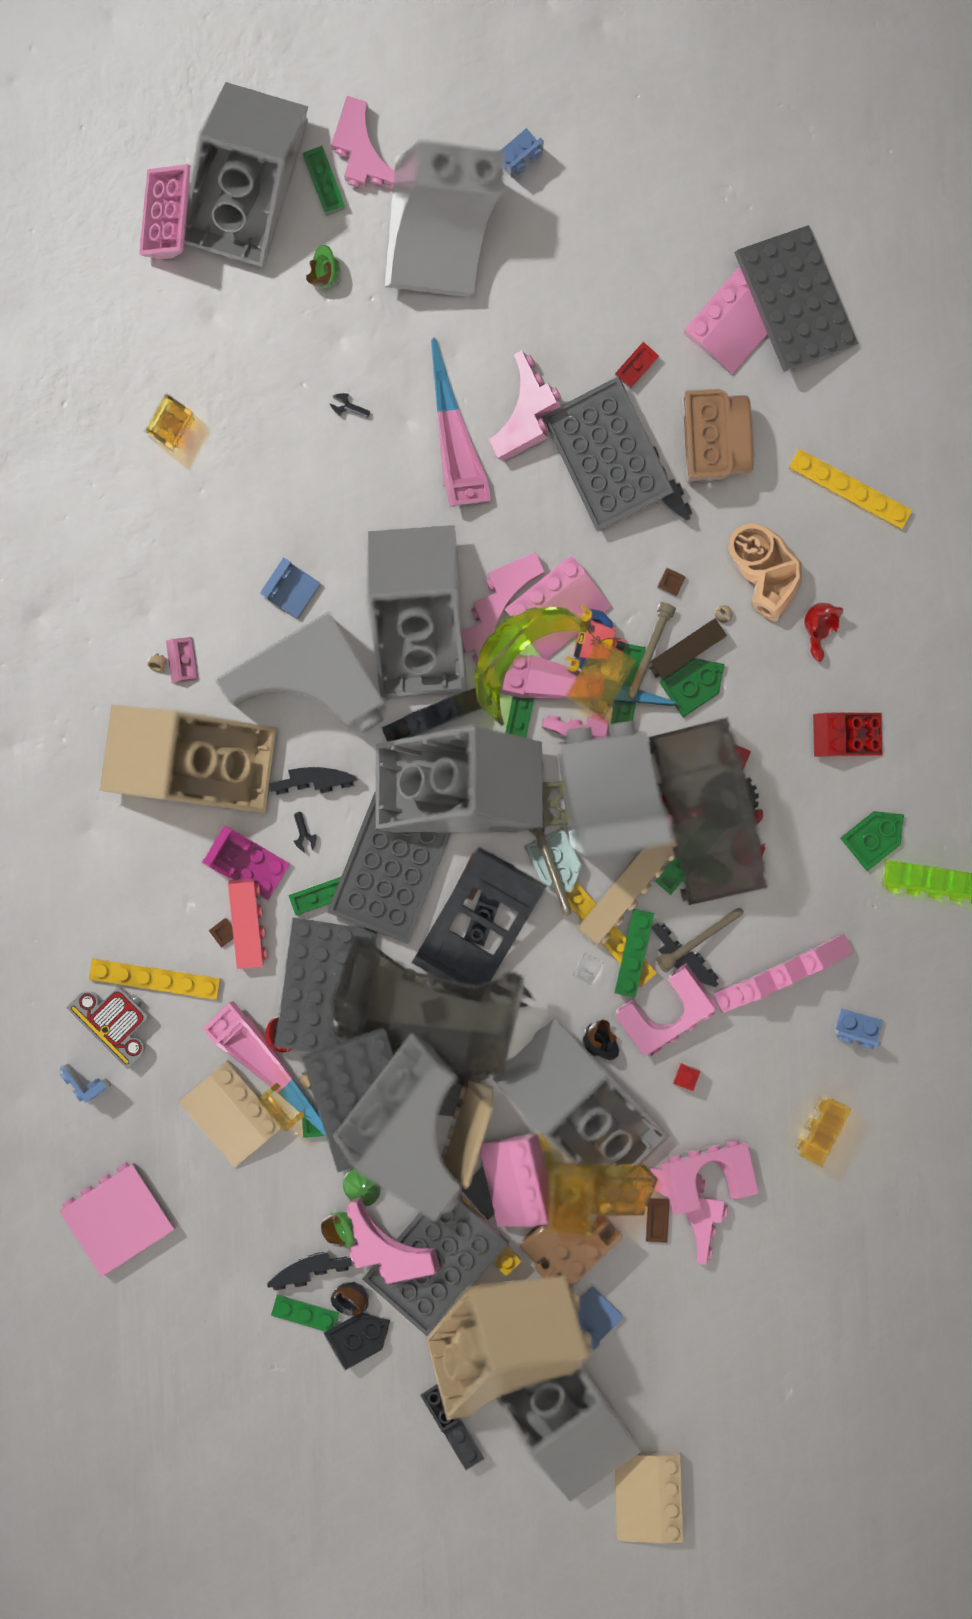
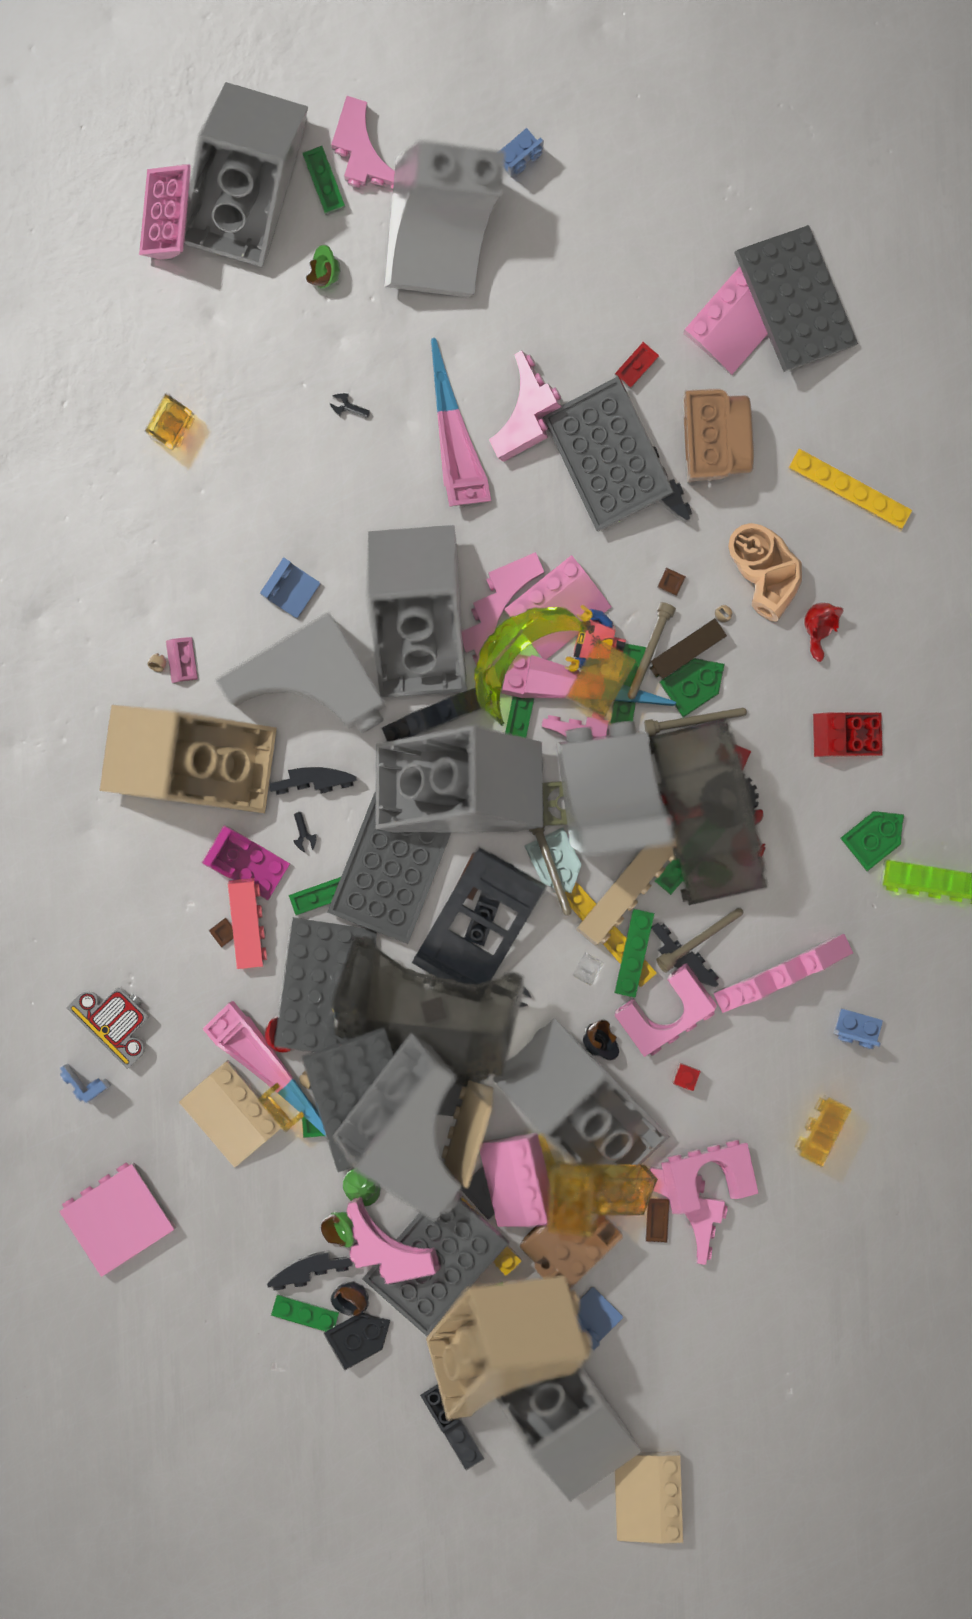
(154, 978): yellow plate -> none
(653, 727): none -> dark tan piece

